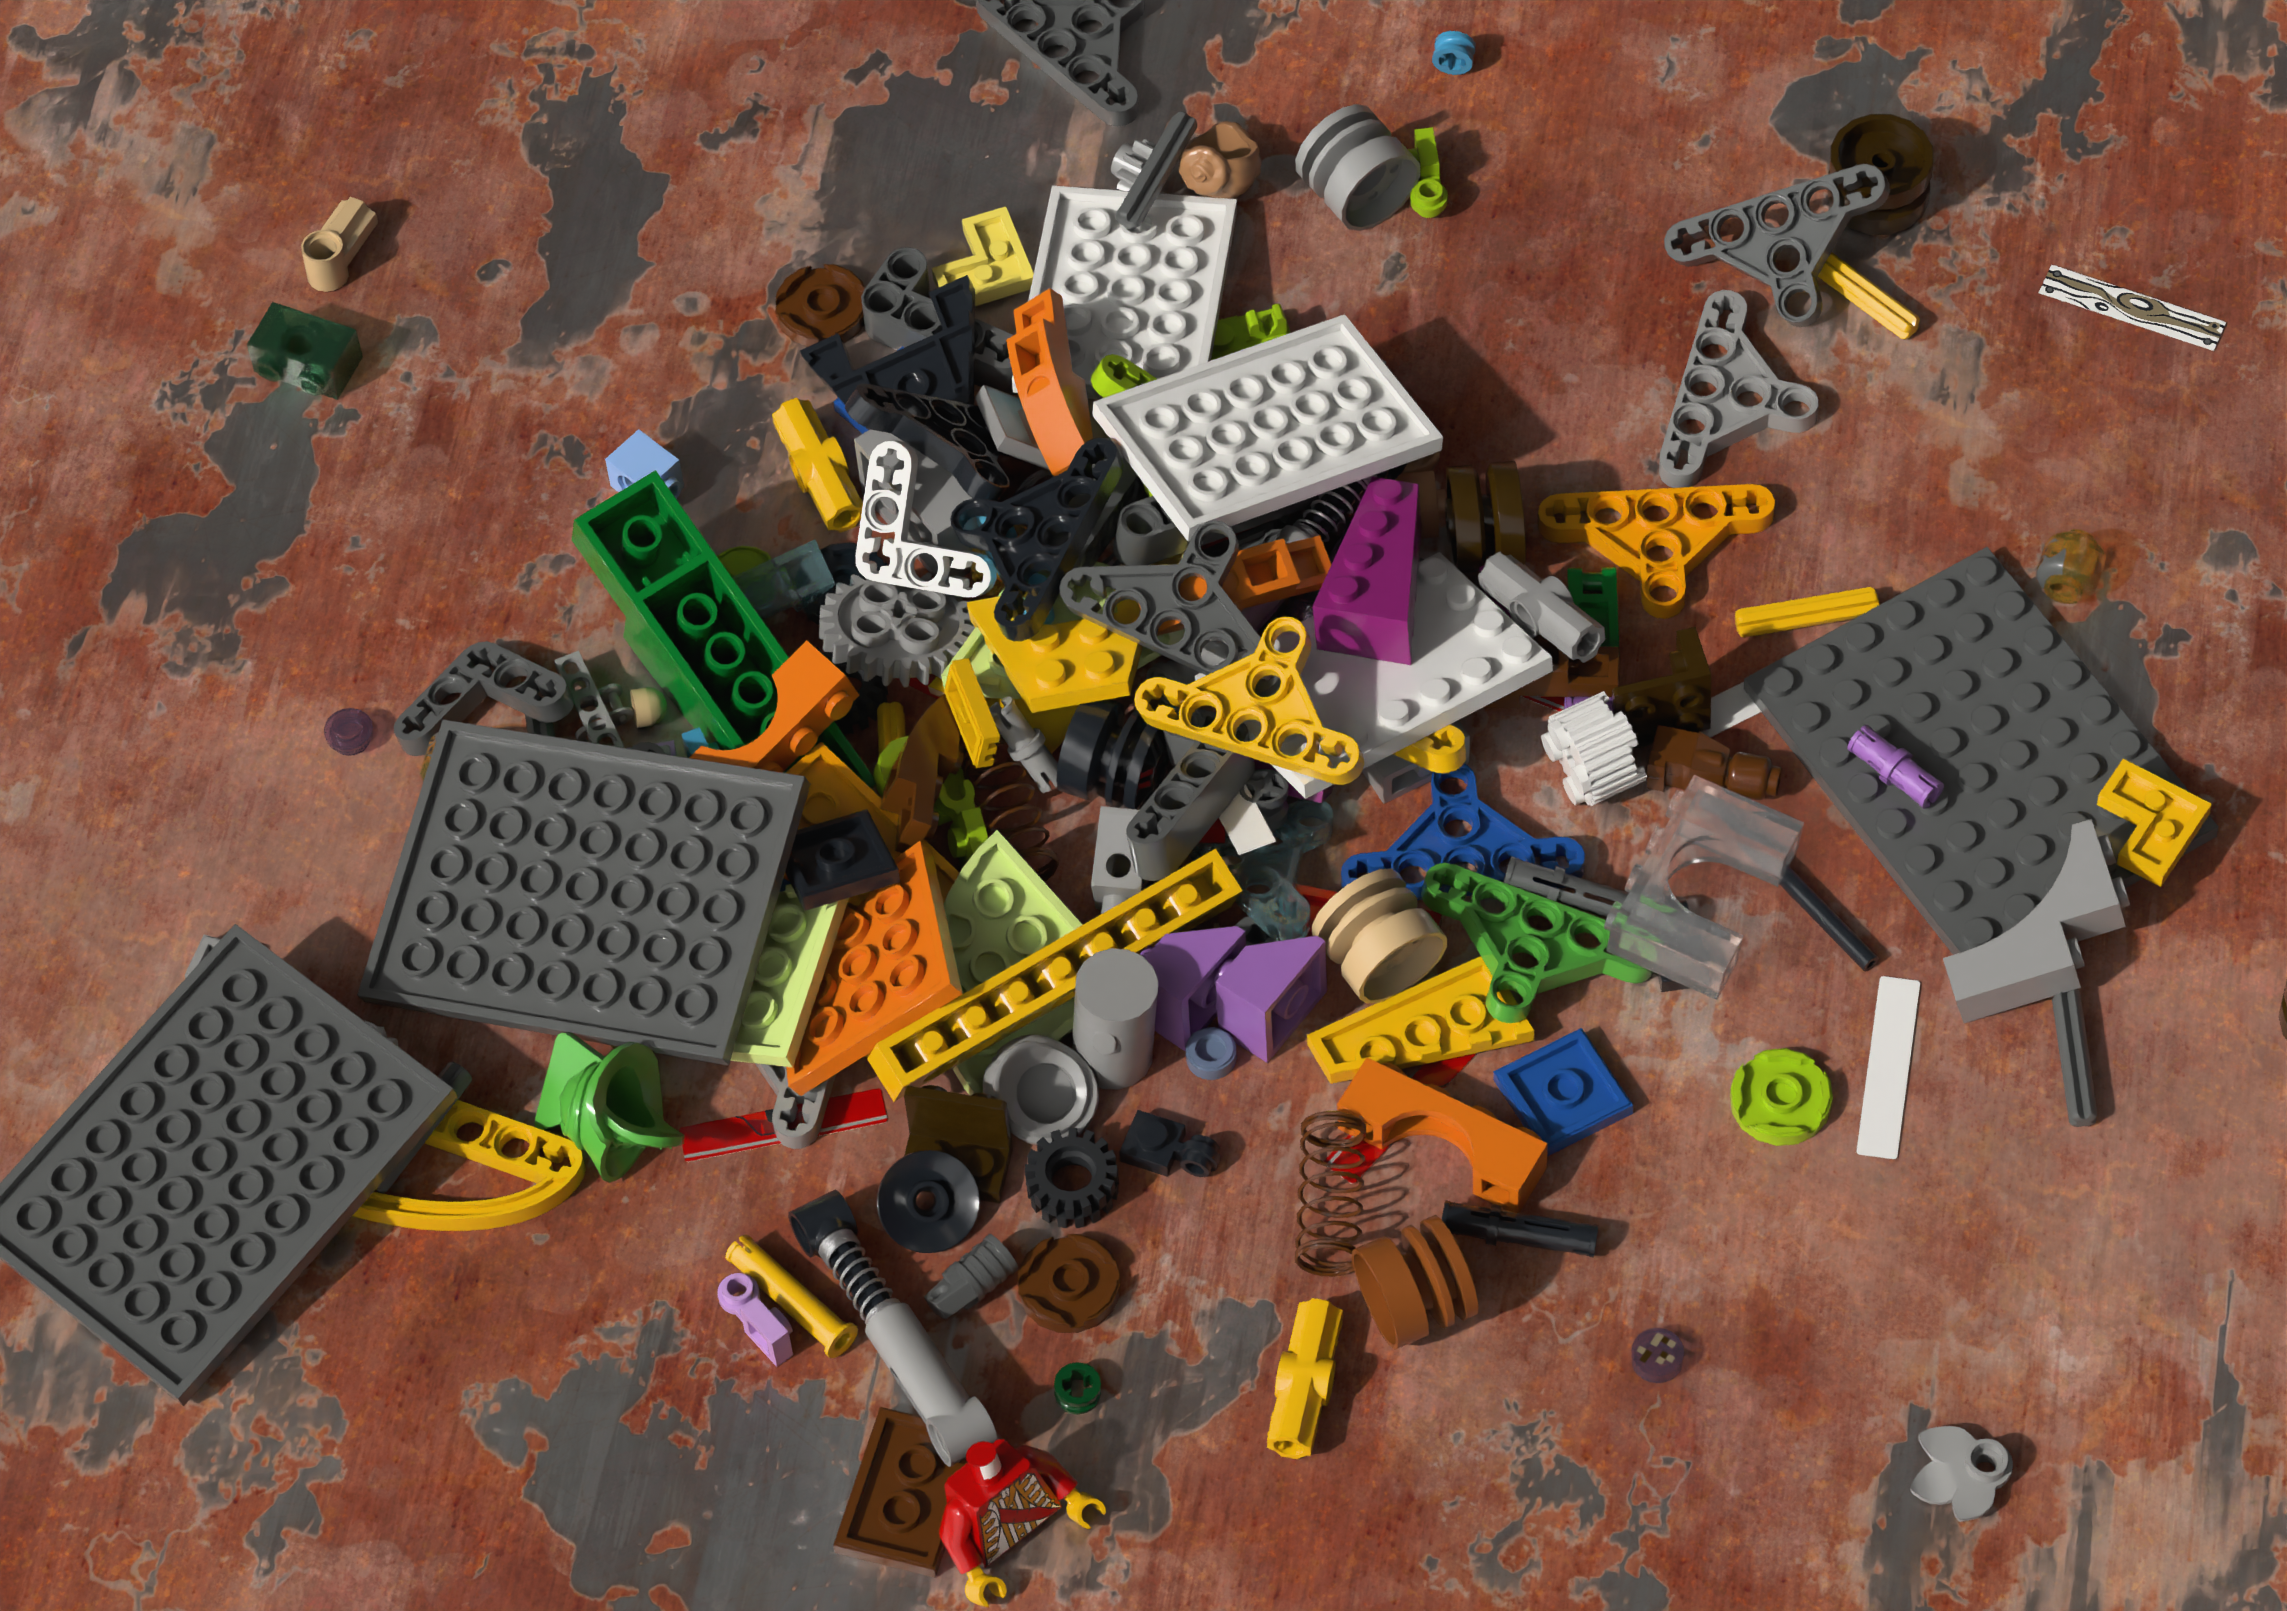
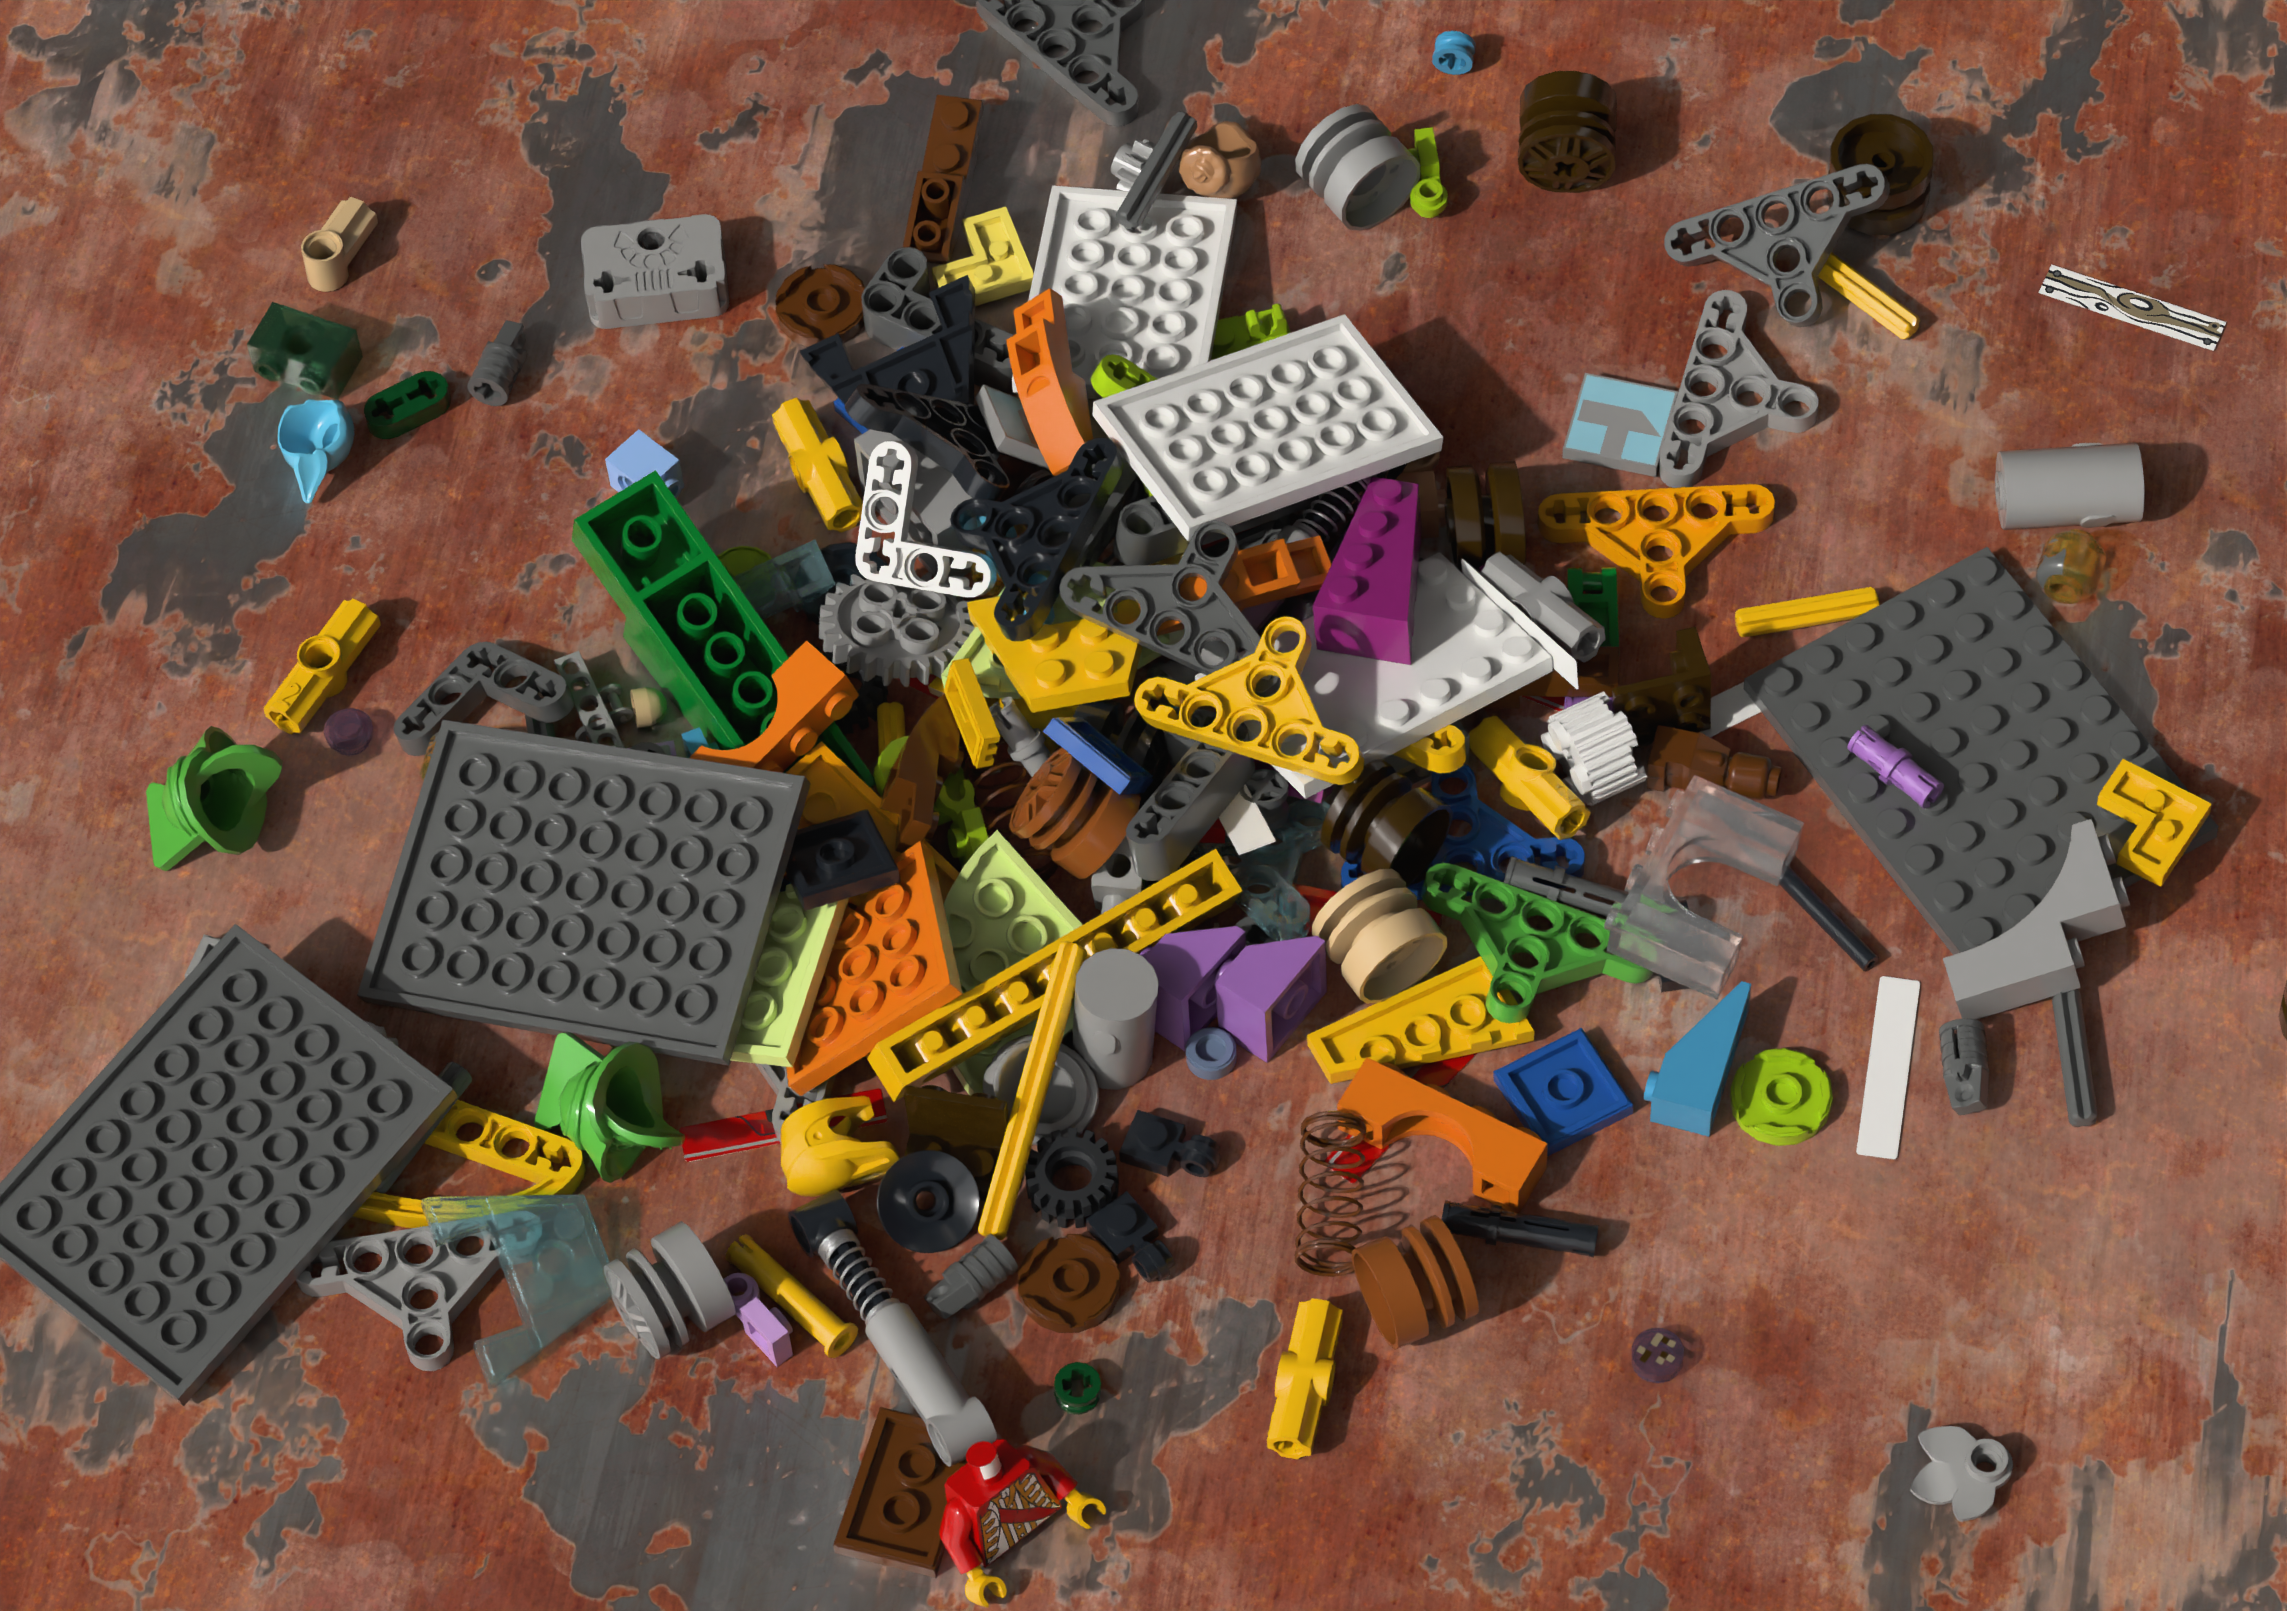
(211, 798): none -> bright green helmet
(309, 686): none -> yellow piece
(315, 440): none -> medium azure piece
(396, 1280): none -> light grey beam
(407, 405): none -> dark green beam
(499, 365): none -> dark grey hinge
(548, 1259): none -> clear light blue wing
(655, 271): none -> light grey axle
(674, 1287): none -> light grey wheel
(827, 1158): none -> yellow helmet
(945, 178): none -> reddish brown slope
(1032, 1091): none -> yellow axle
(1073, 812): none -> dark orange wheel
(1099, 755): none -> blue tile
(1129, 1230): none -> black plate
(1386, 823): none -> dark brown wheel
(1528, 778): none -> yellow piece
(1561, 660): none -> white sticker
(1567, 132): none -> dark brown wheel
(1619, 424): none -> tile
(1698, 1067): none -> dark azure slope
(1965, 1064): none -> dark grey hinge
(2069, 486): none -> light grey piece

